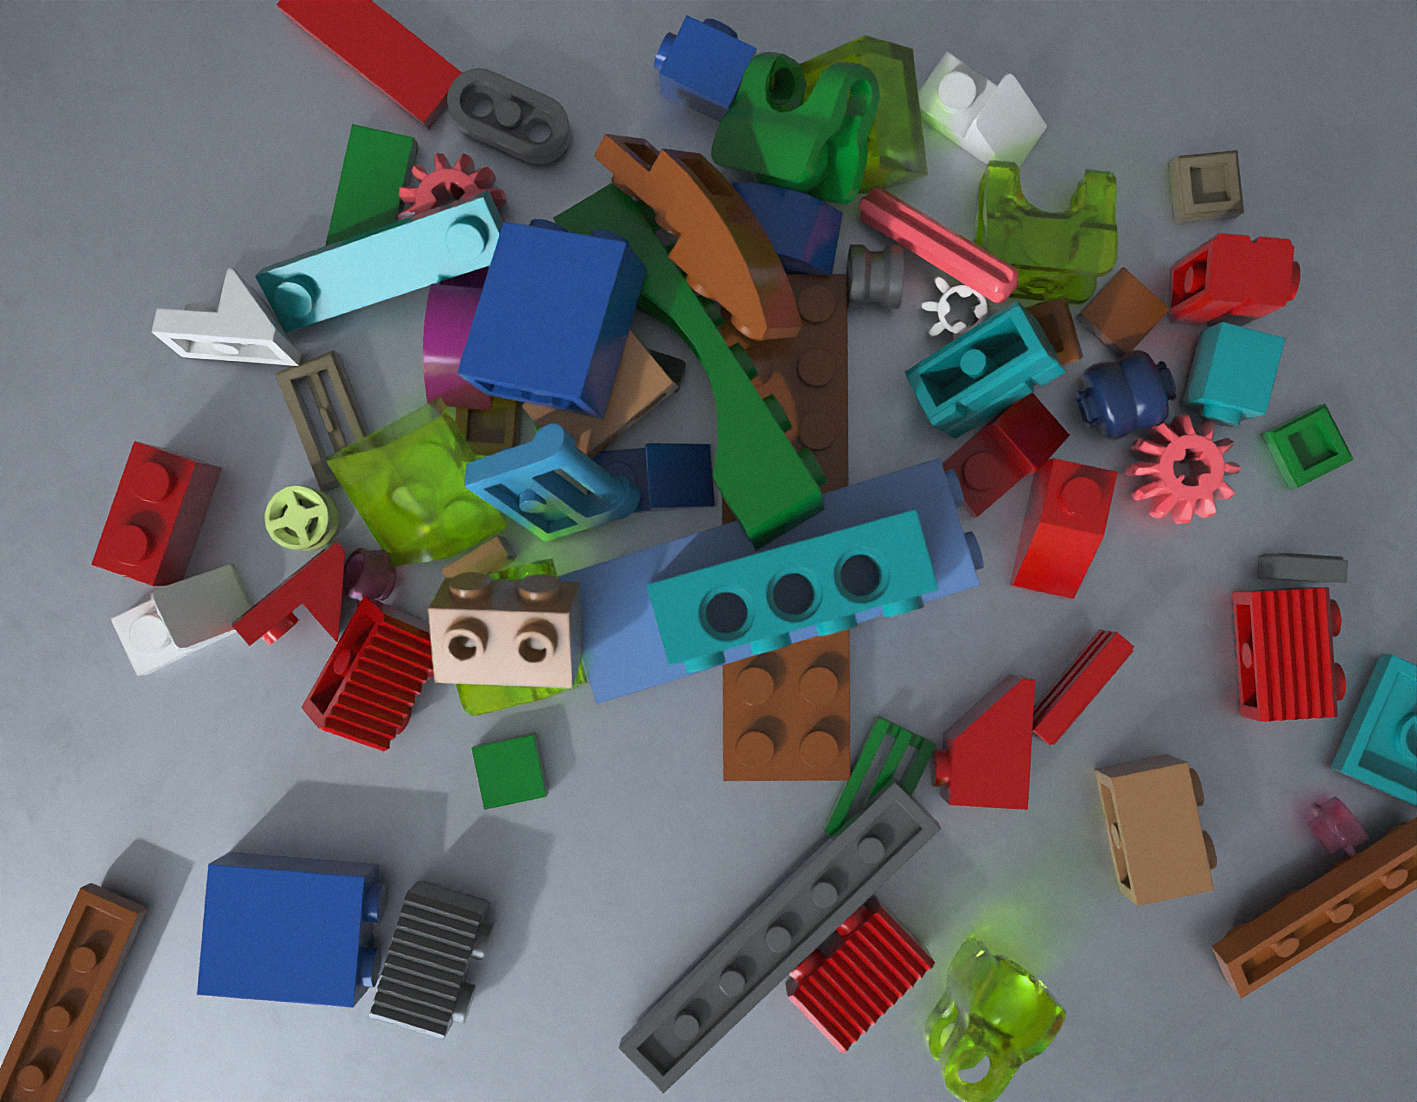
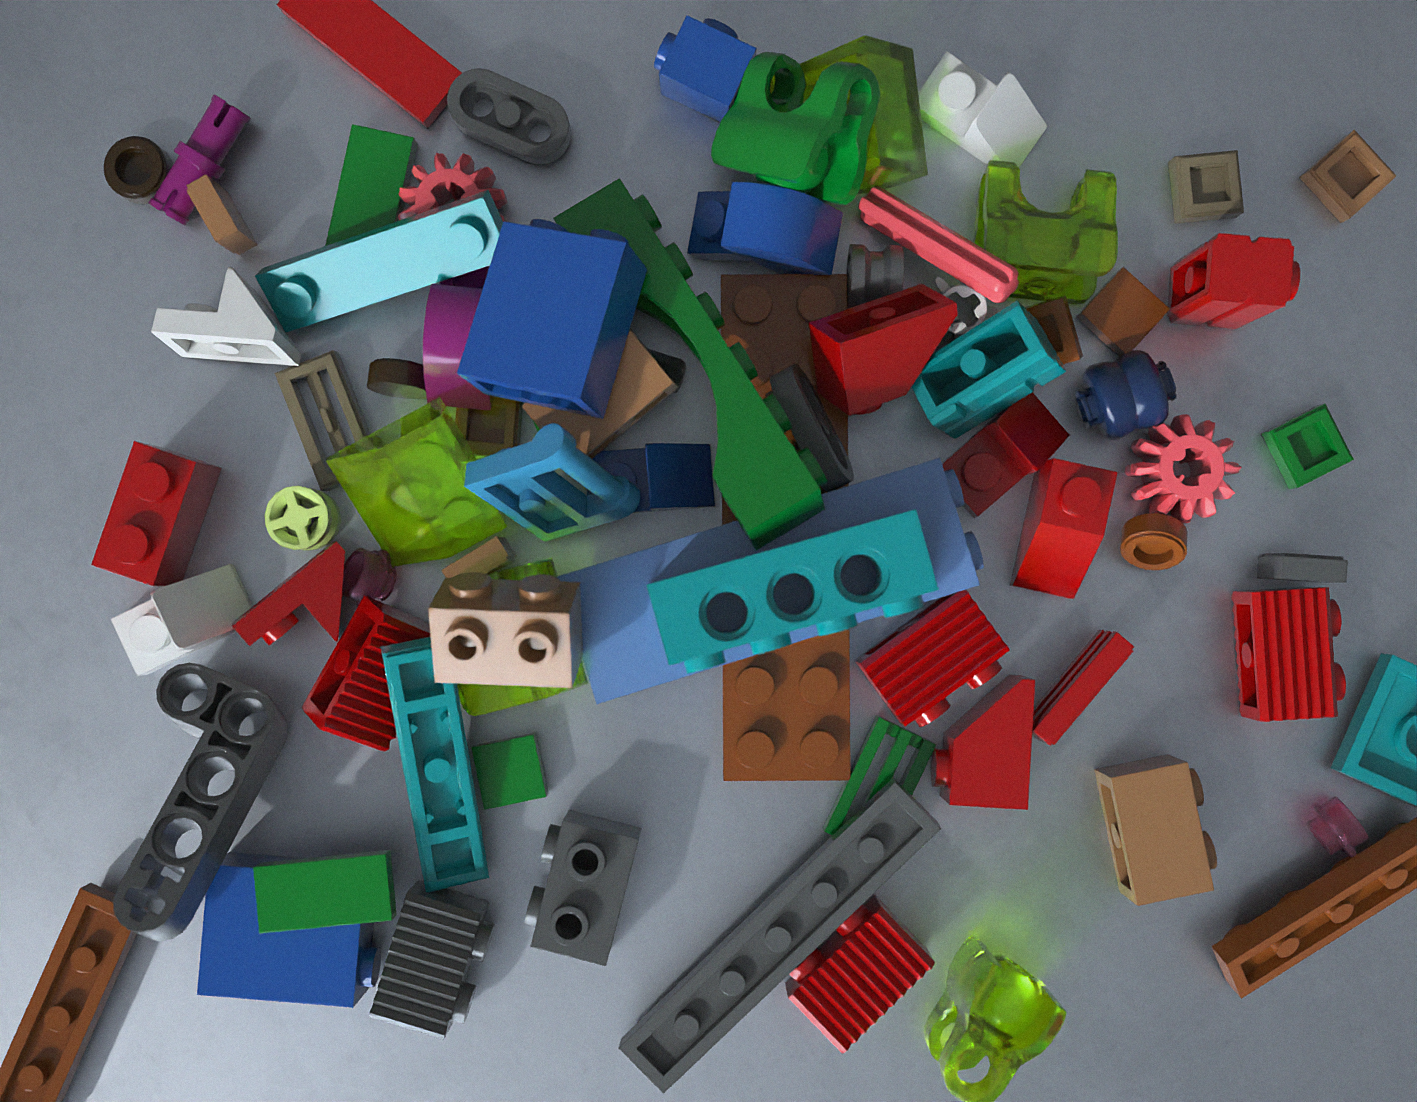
(136, 168): none -> dark brown tile
(189, 804): none -> dark grey beam
(199, 157): none -> magenta pin
(221, 215): none -> medium nougat tile
(324, 891): none -> green tile
(397, 378): none -> dark brown tile
(435, 767): none -> teal plate
(584, 886): none -> dark grey brick
(717, 233): dark orange slope -> none
(812, 425): none -> dark grey plate
(878, 347): none -> red slope
(933, 657): none -> red brick
(1154, 541): none -> dark orange tile
(1232, 373): teal brick -> none
(1347, 176): none -> medium nougat tile

